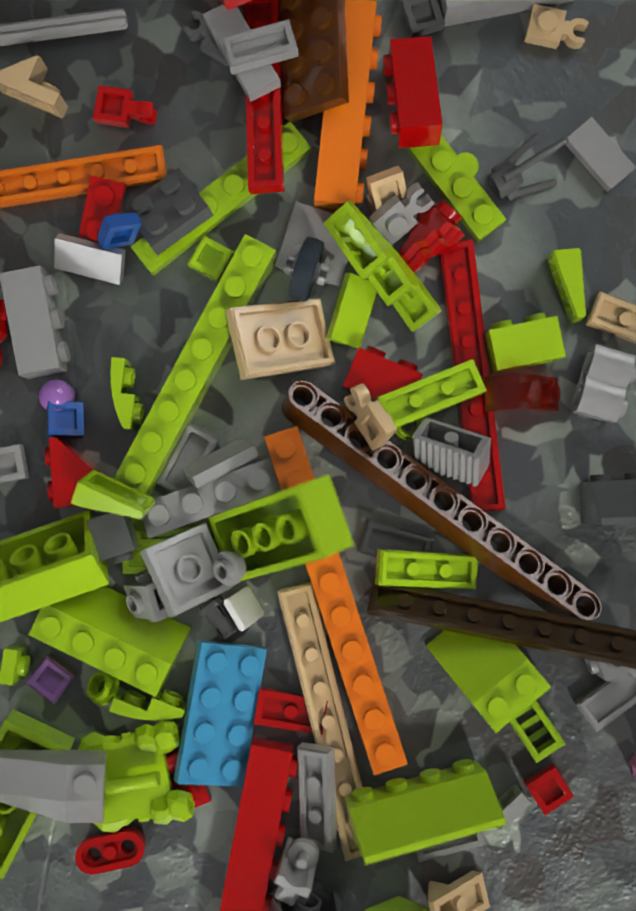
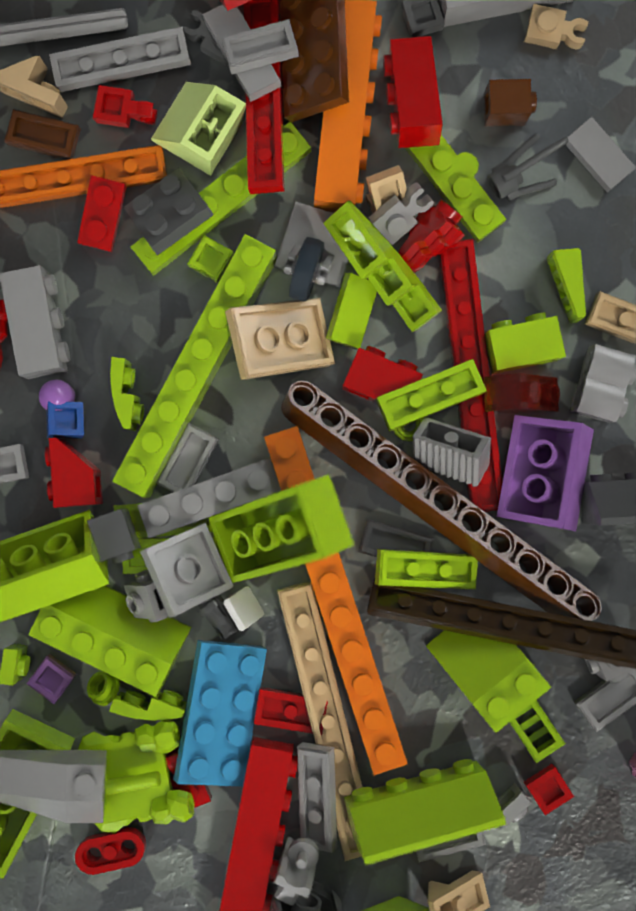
(42, 134): none -> reddish brown tile
(89, 259): light grey tile -> none
(109, 495): lime slope -> none
(119, 230): blue plate -> none
(120, 59): none -> light grey plate
(201, 125): none -> yellowish green slope
(220, 462): light grey tile -> none
(229, 567): light grey plate -> none
(371, 419): tan plate -> none
(509, 102): none -> reddish brown brick
(545, 472): none -> medium lavender slope

